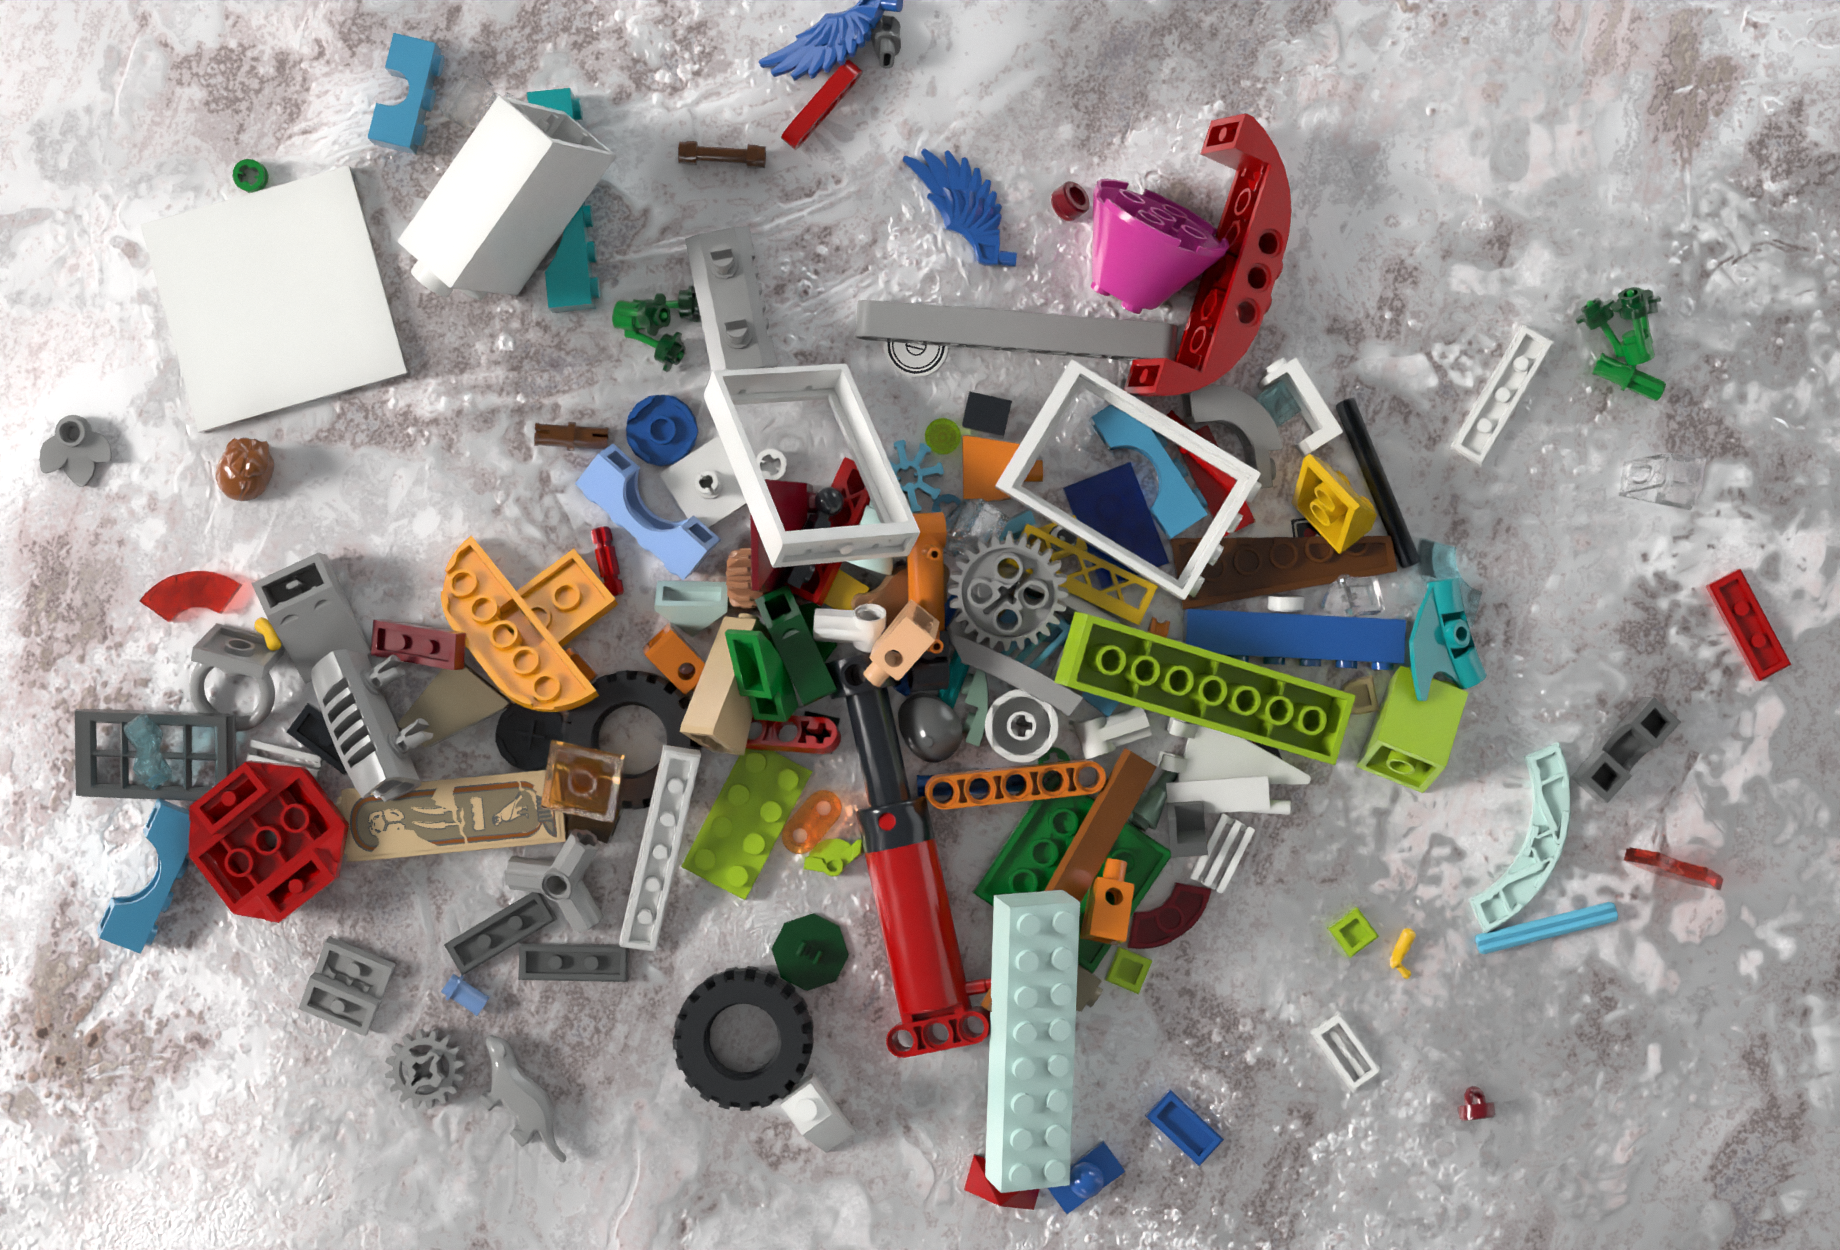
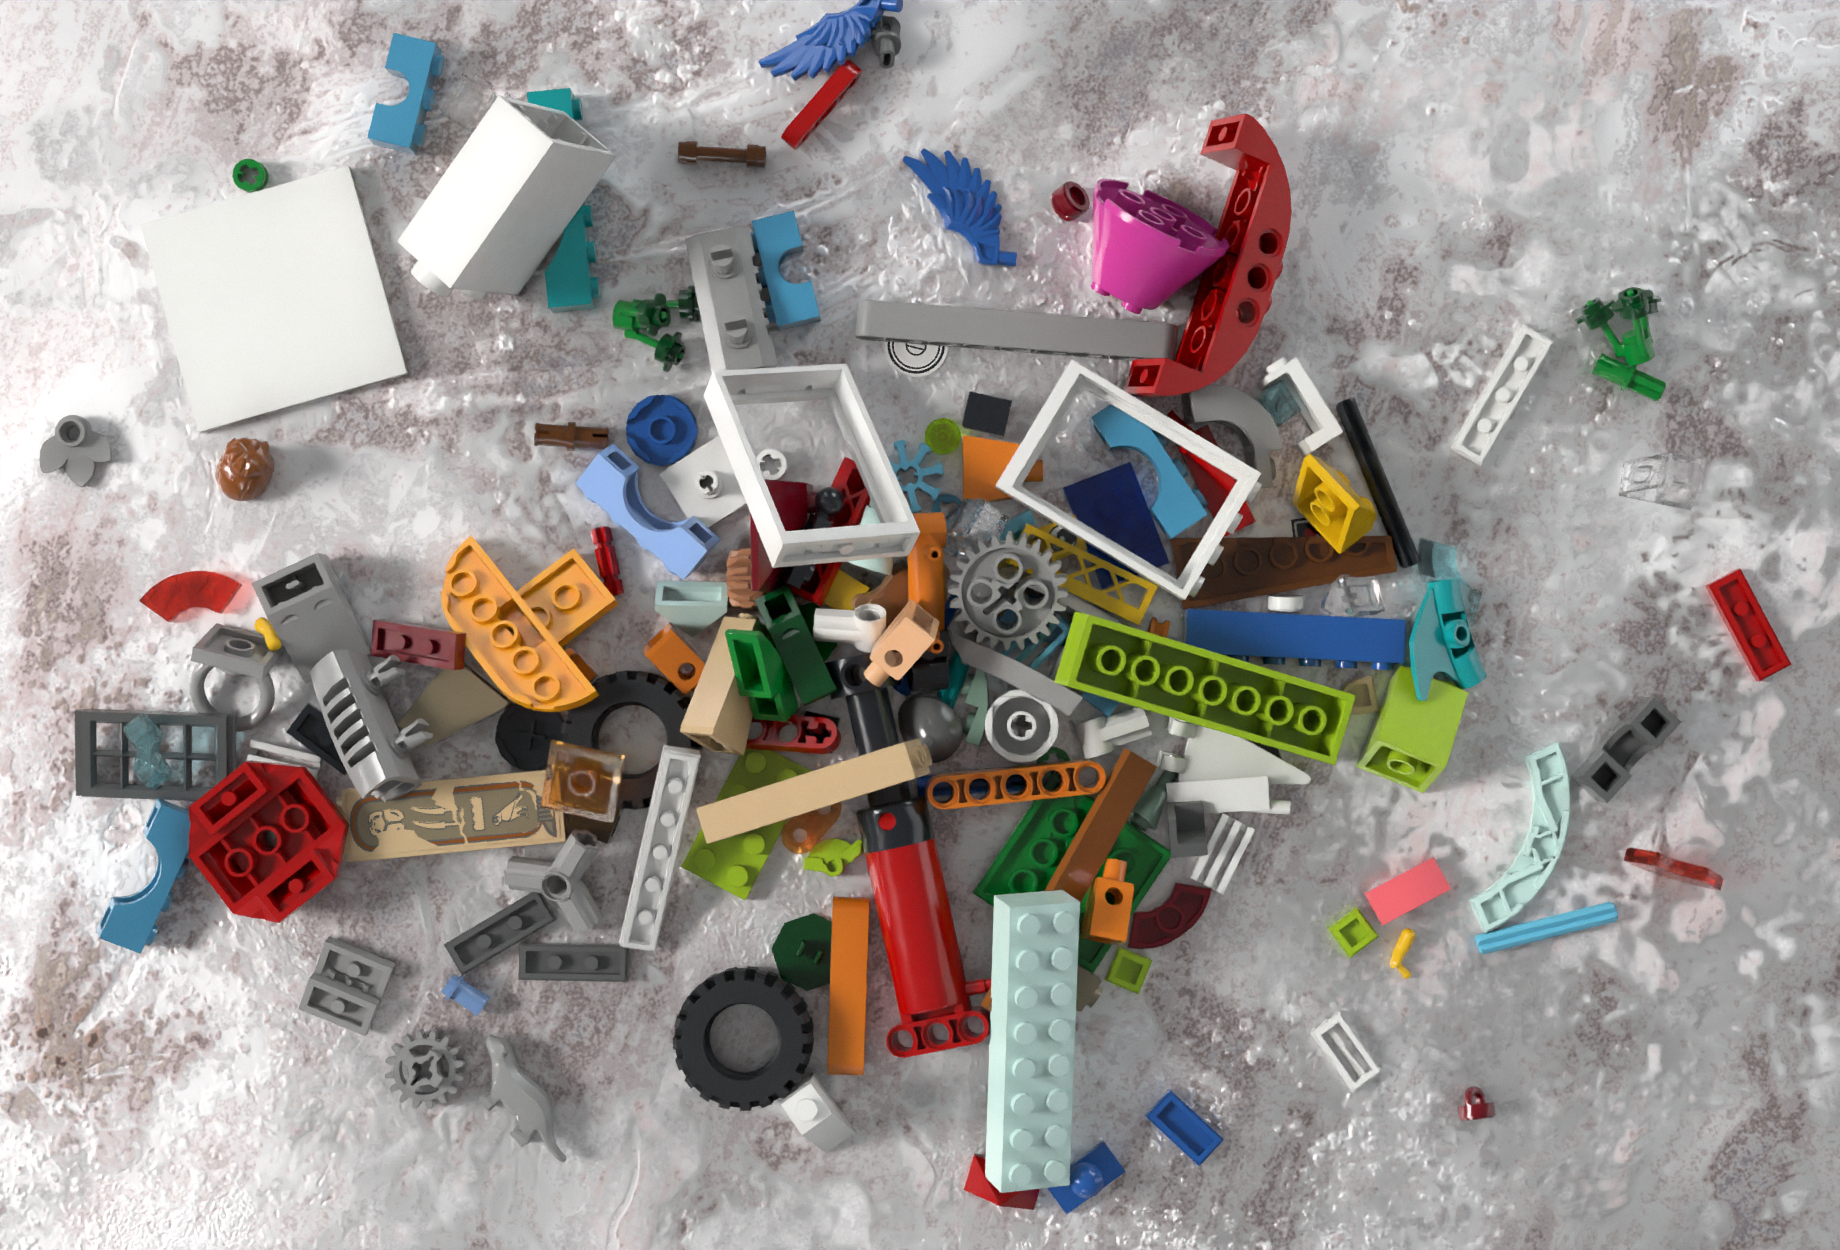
(790, 303): none -> dark azure arch
(814, 790): none -> tan brick
(848, 986): none -> orange beam
(1407, 891): none -> coral slope

